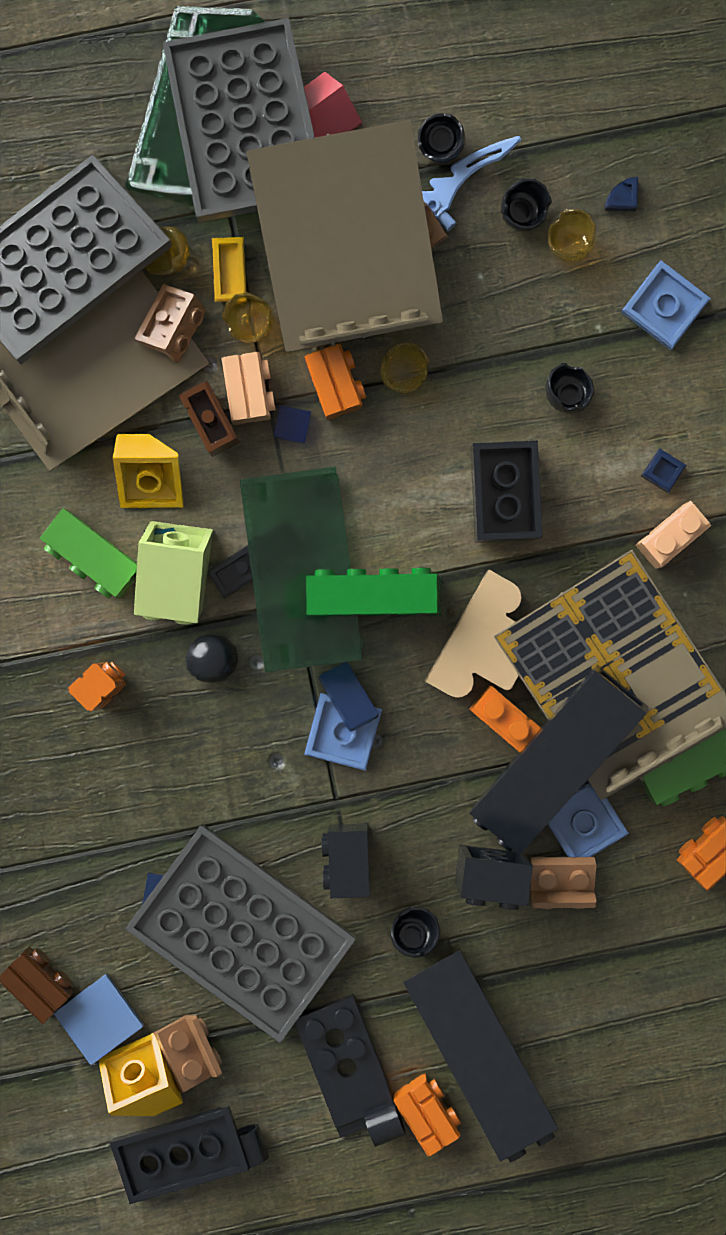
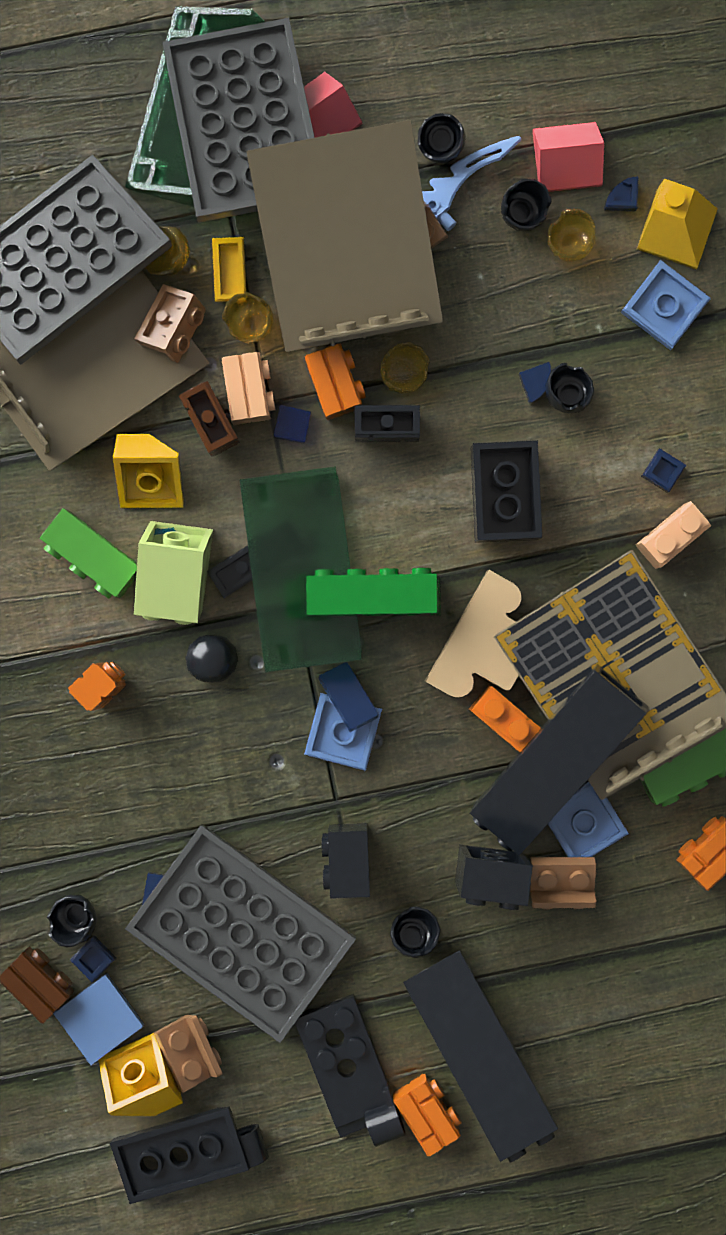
(72, 920): none -> black hair
(93, 958): none -> dark blue tile
(387, 423): none -> black brick
(534, 381): none -> dark blue tile
(569, 156): none -> coral slope
(678, 224): none -> yellow slope

